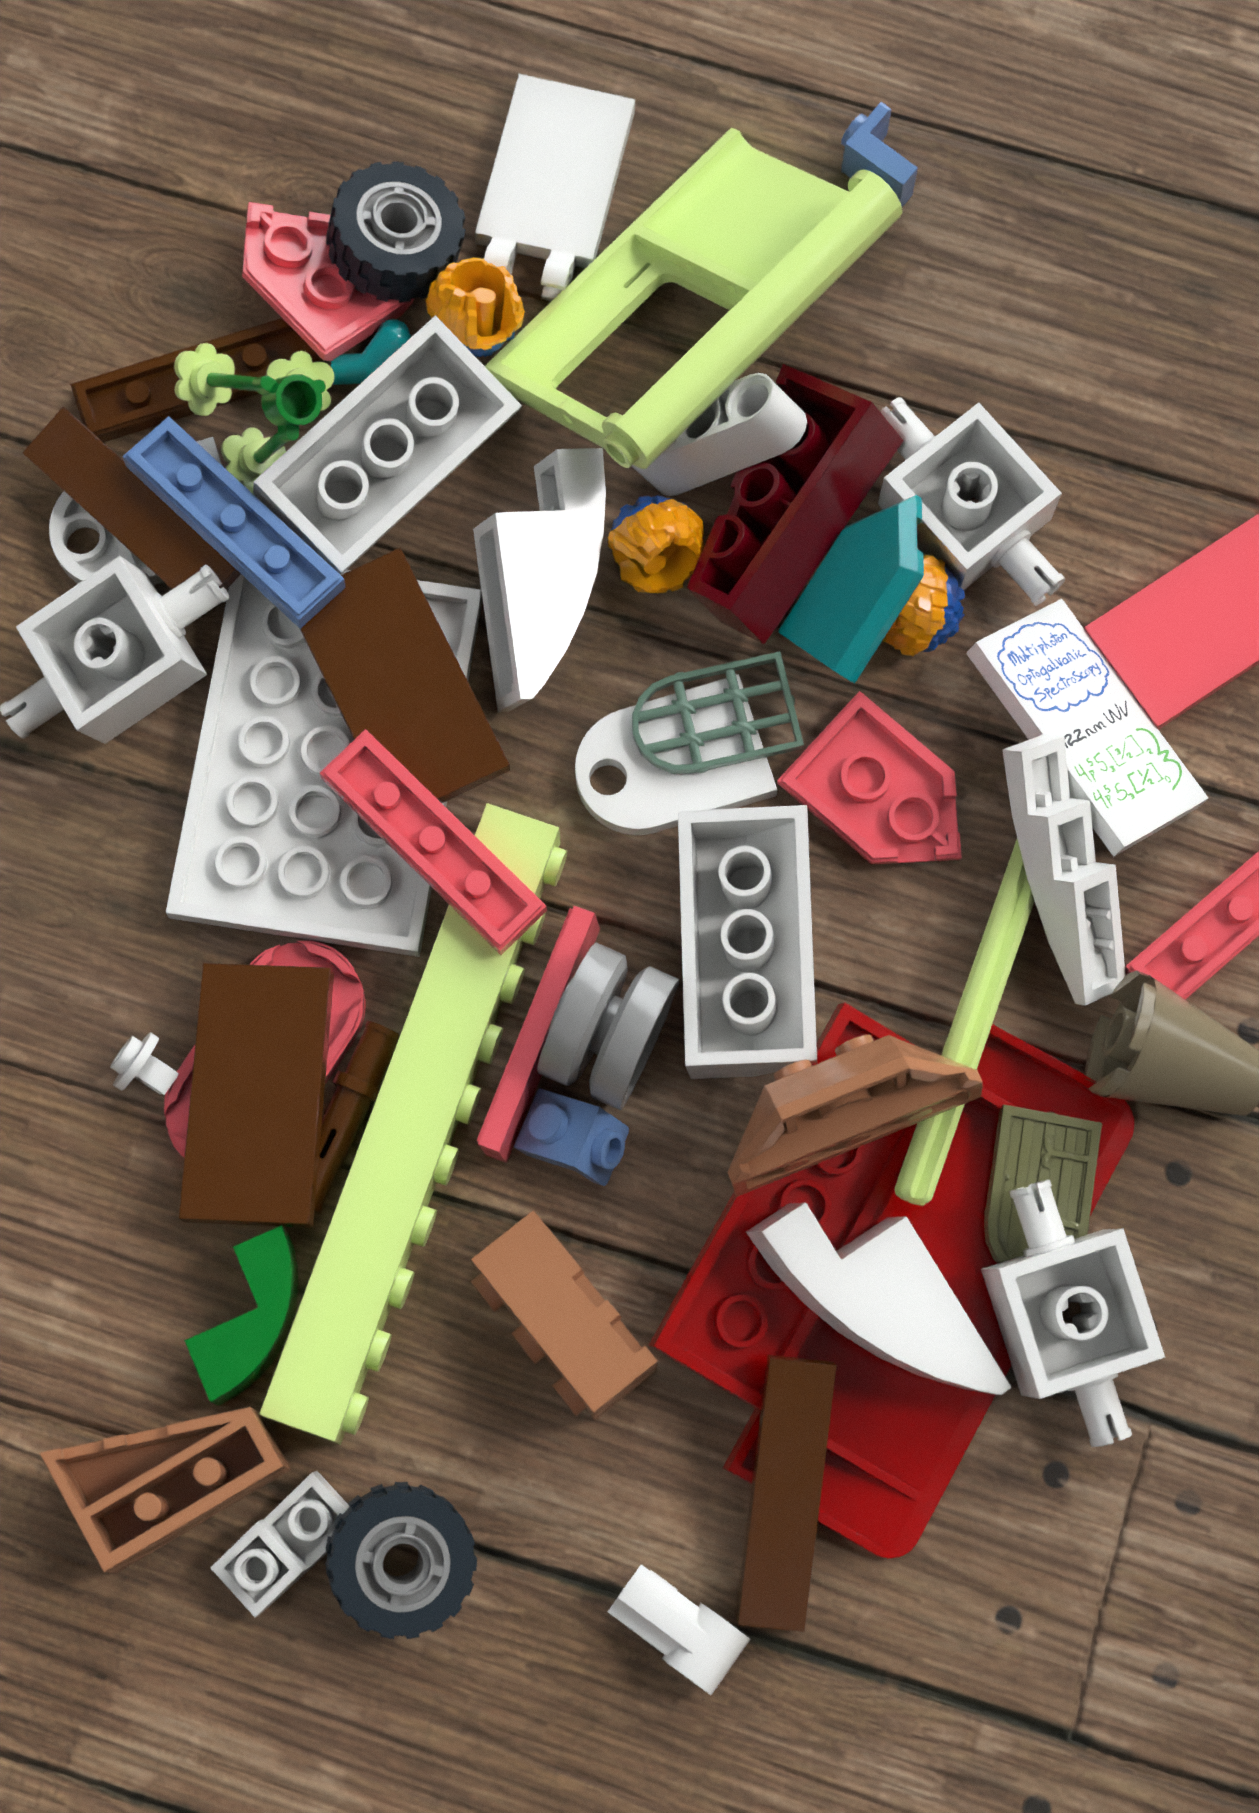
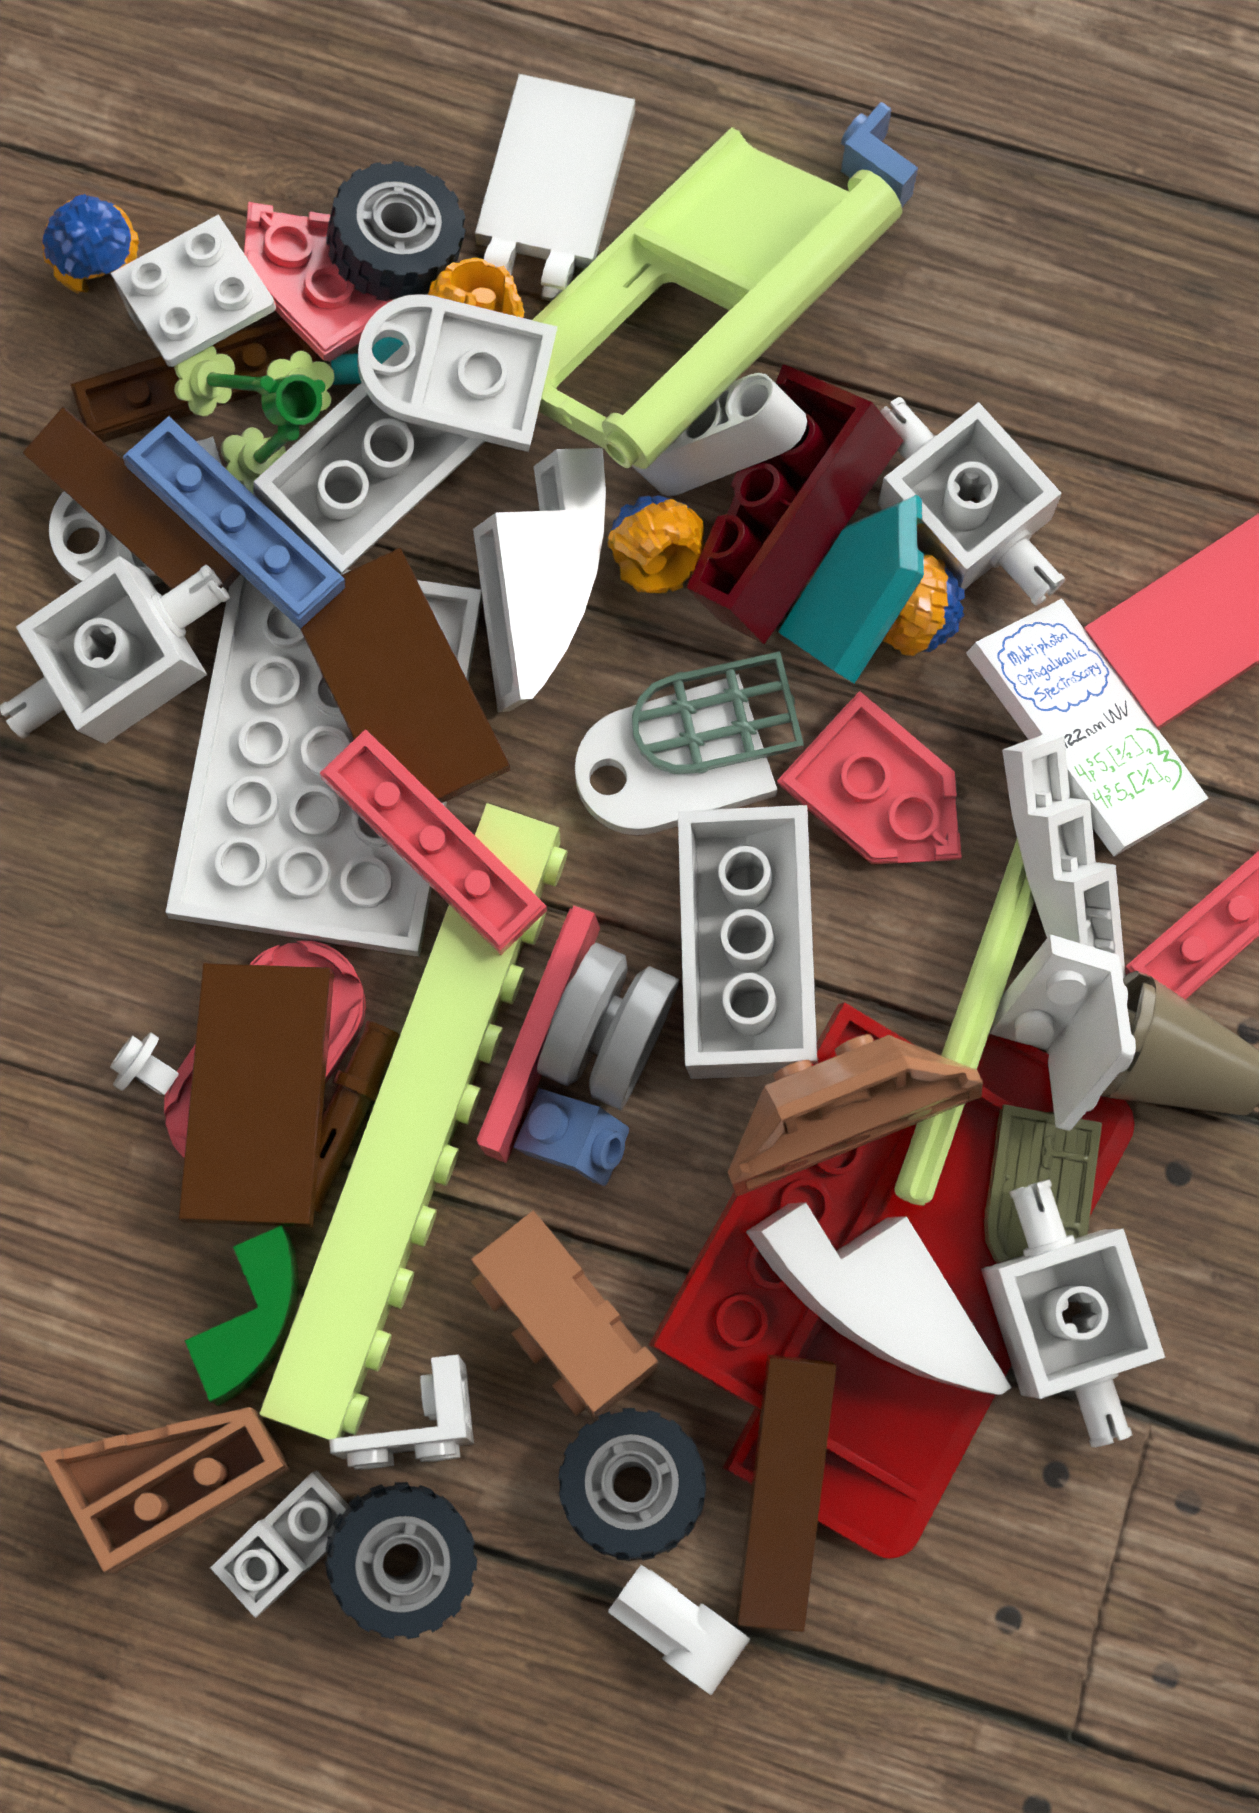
(88, 241): none -> blue piece
(193, 291): none -> white bracket
(444, 1399): none -> white bracket
(463, 370): none -> white tile
(624, 1442): none -> black wheel
(1077, 1011): none -> white bracket

